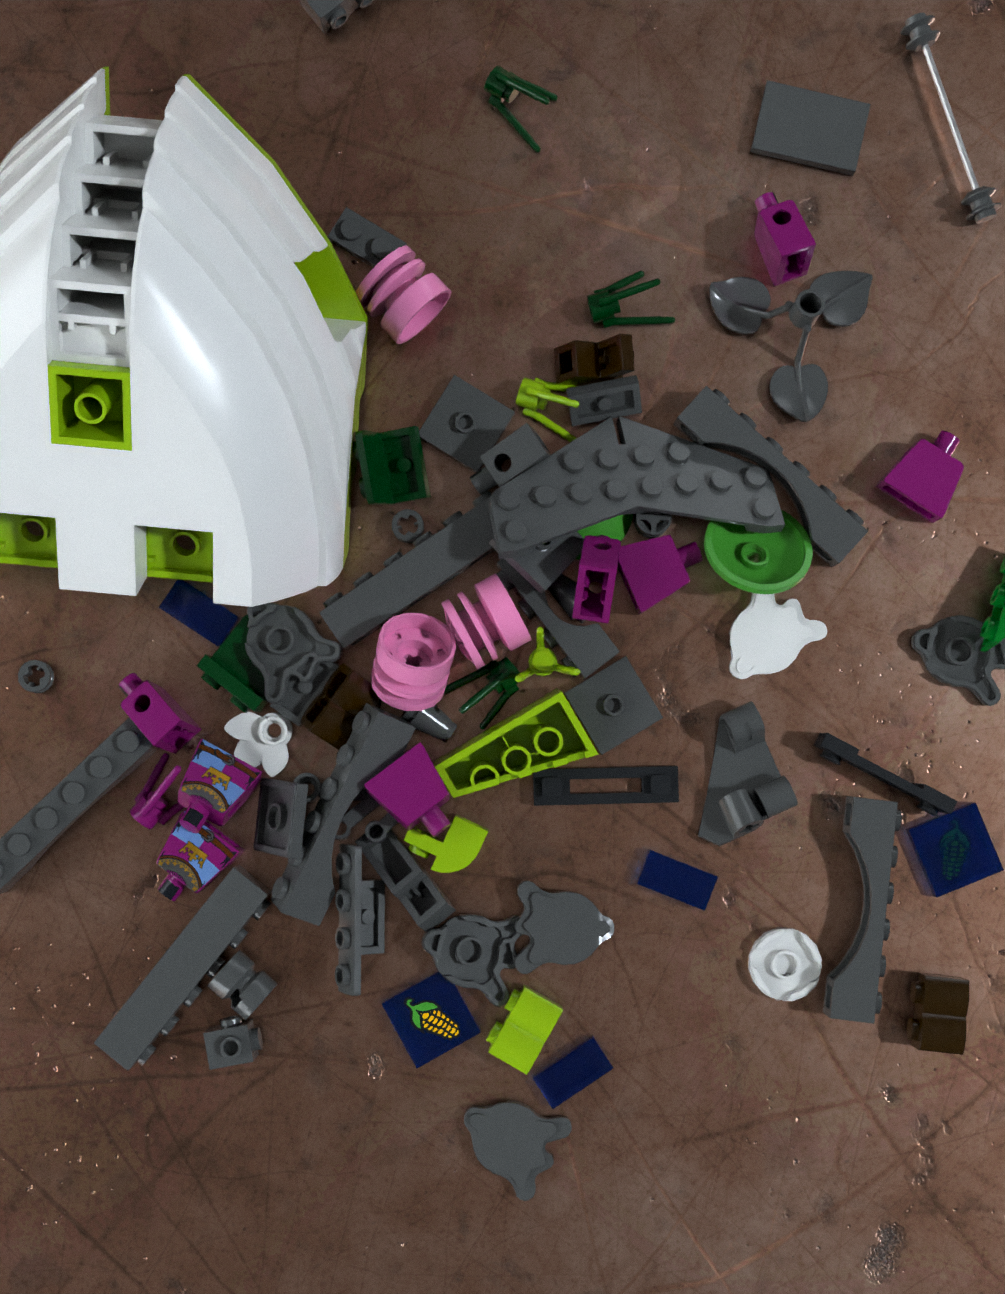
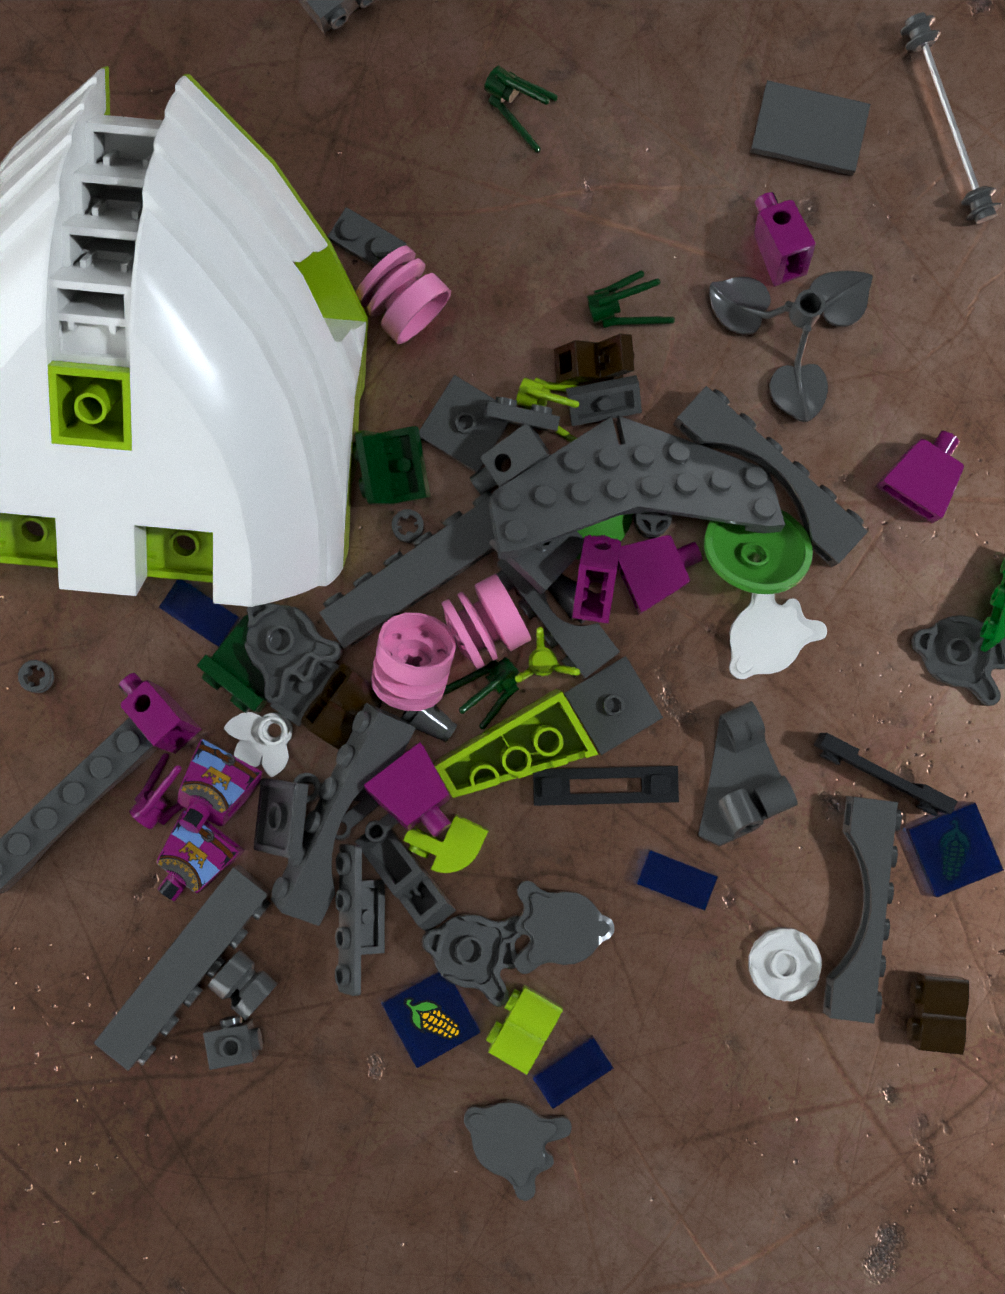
(537, 417): none -> dark grey plate

